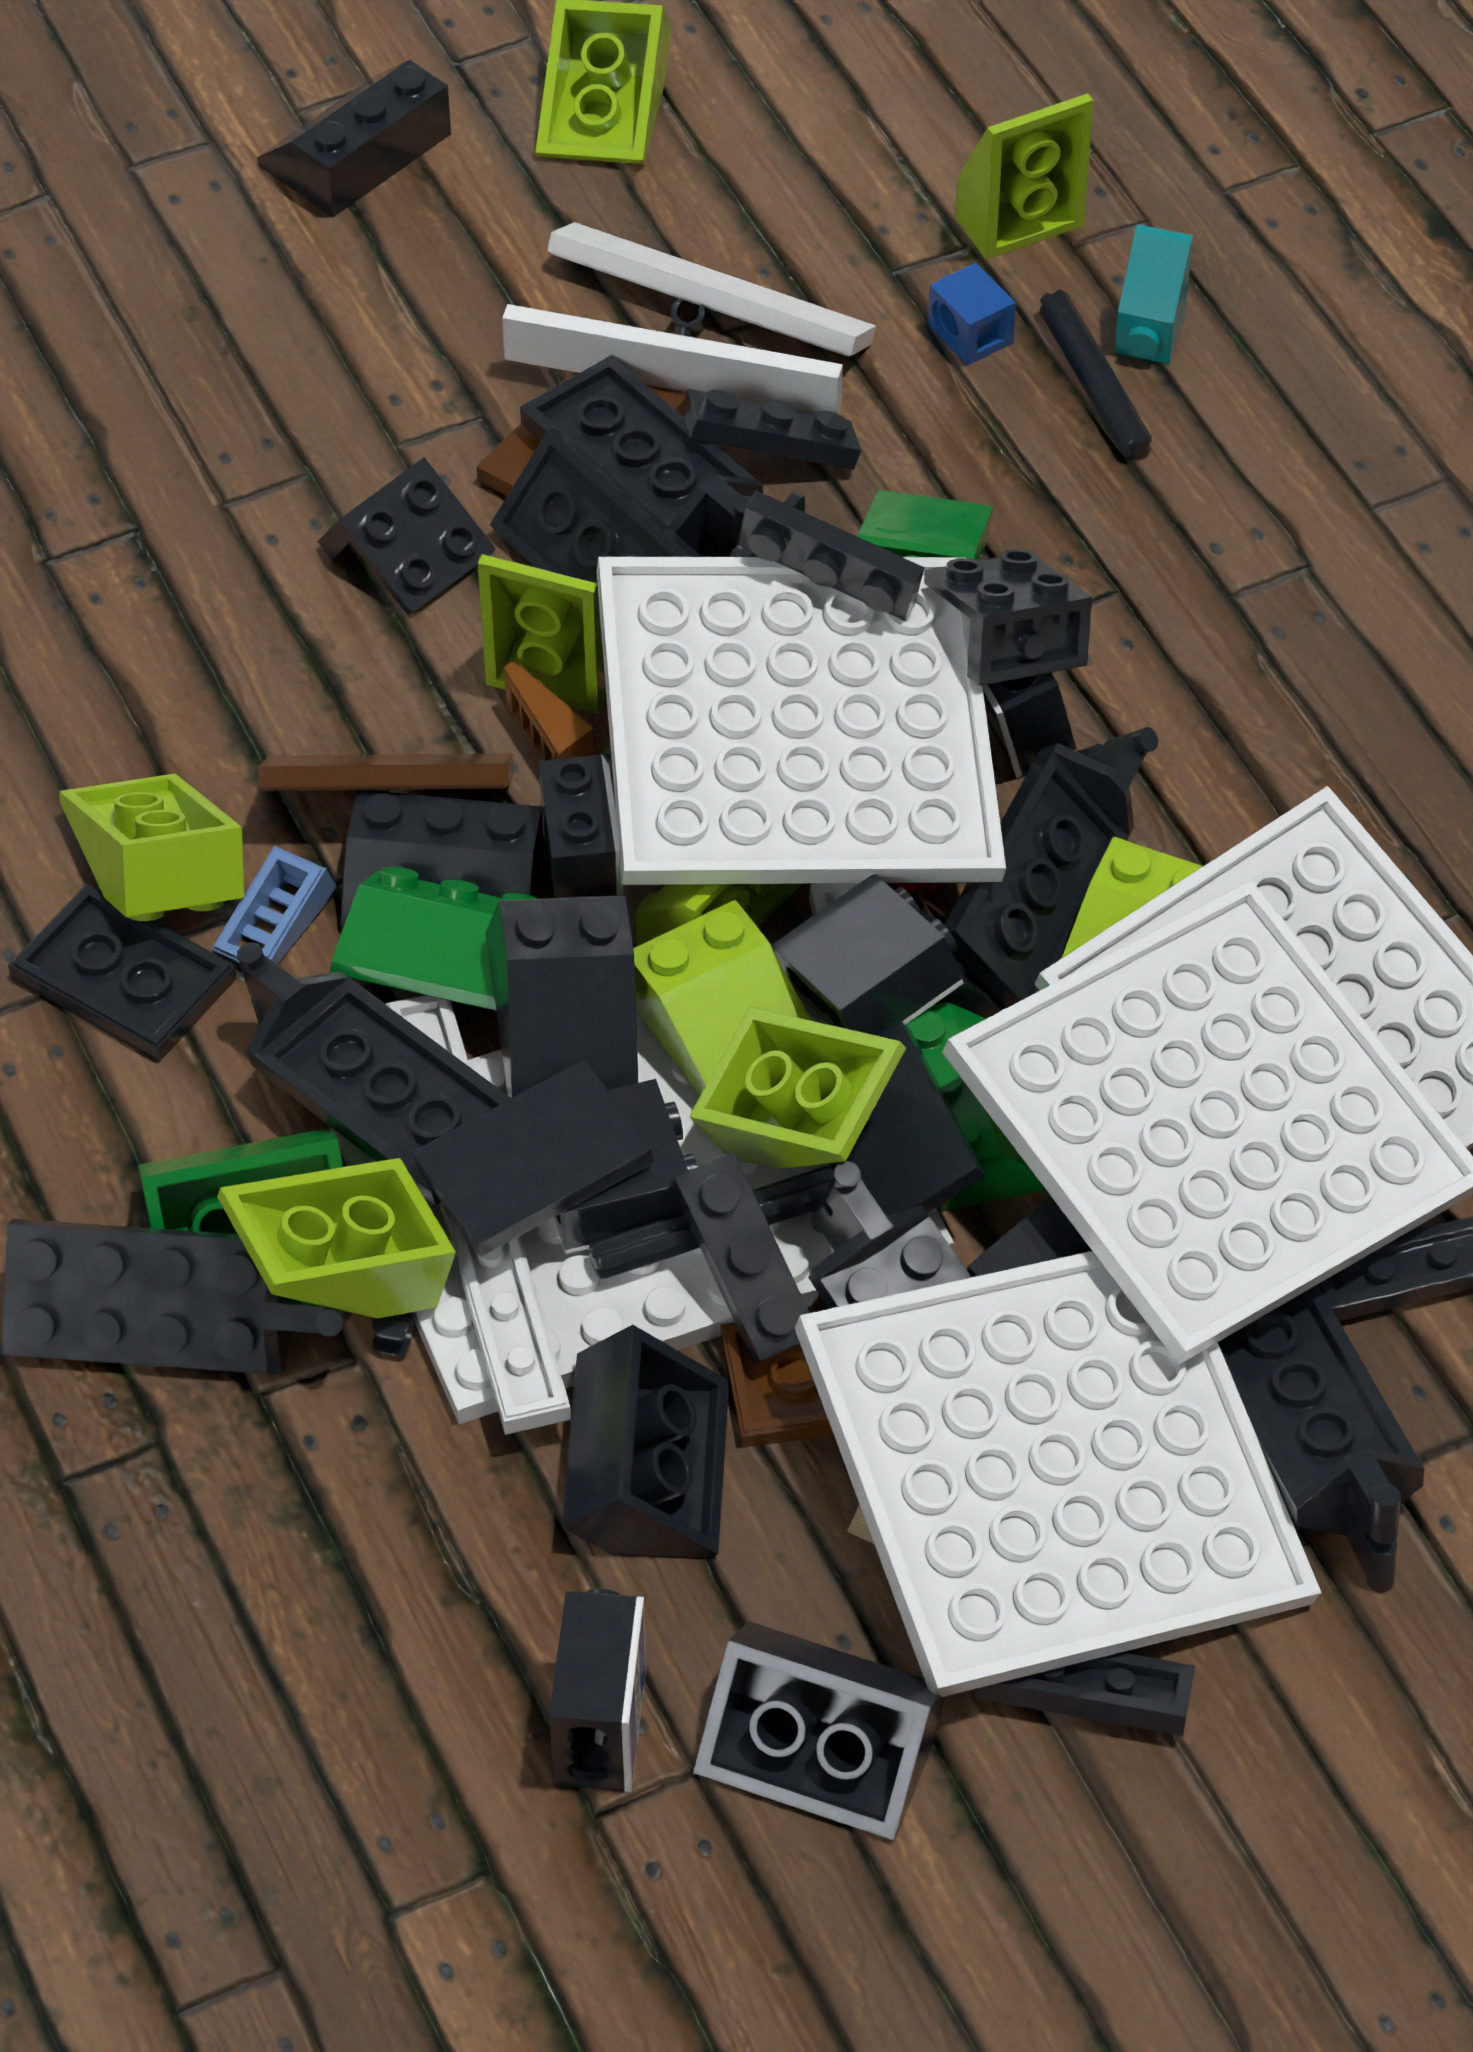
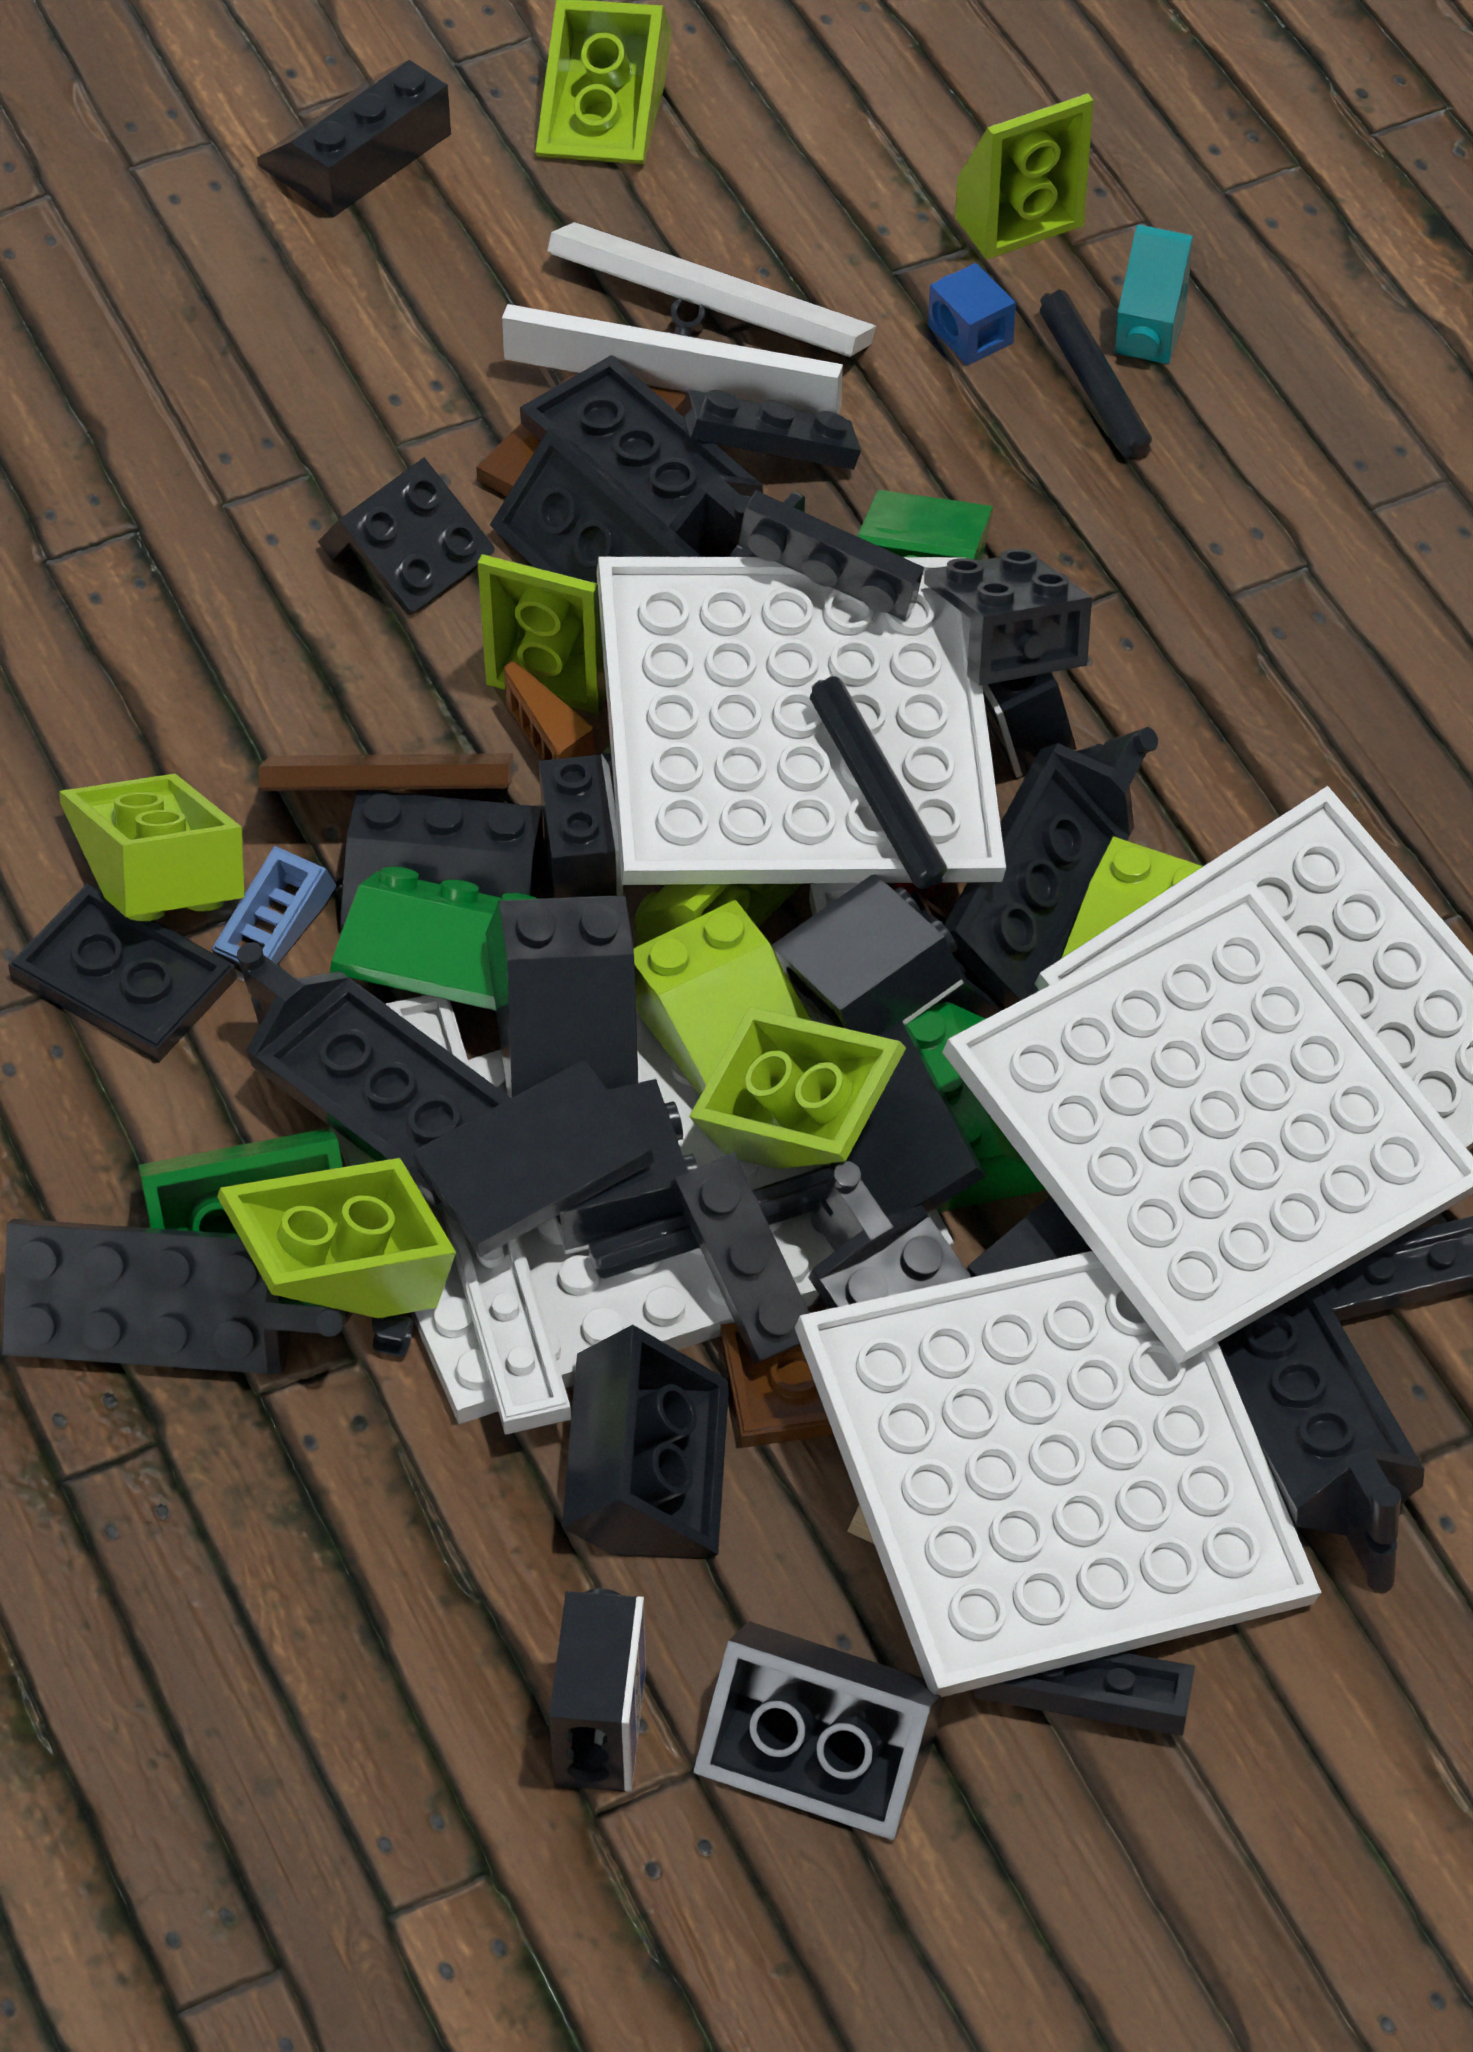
(878, 782): none -> black axle

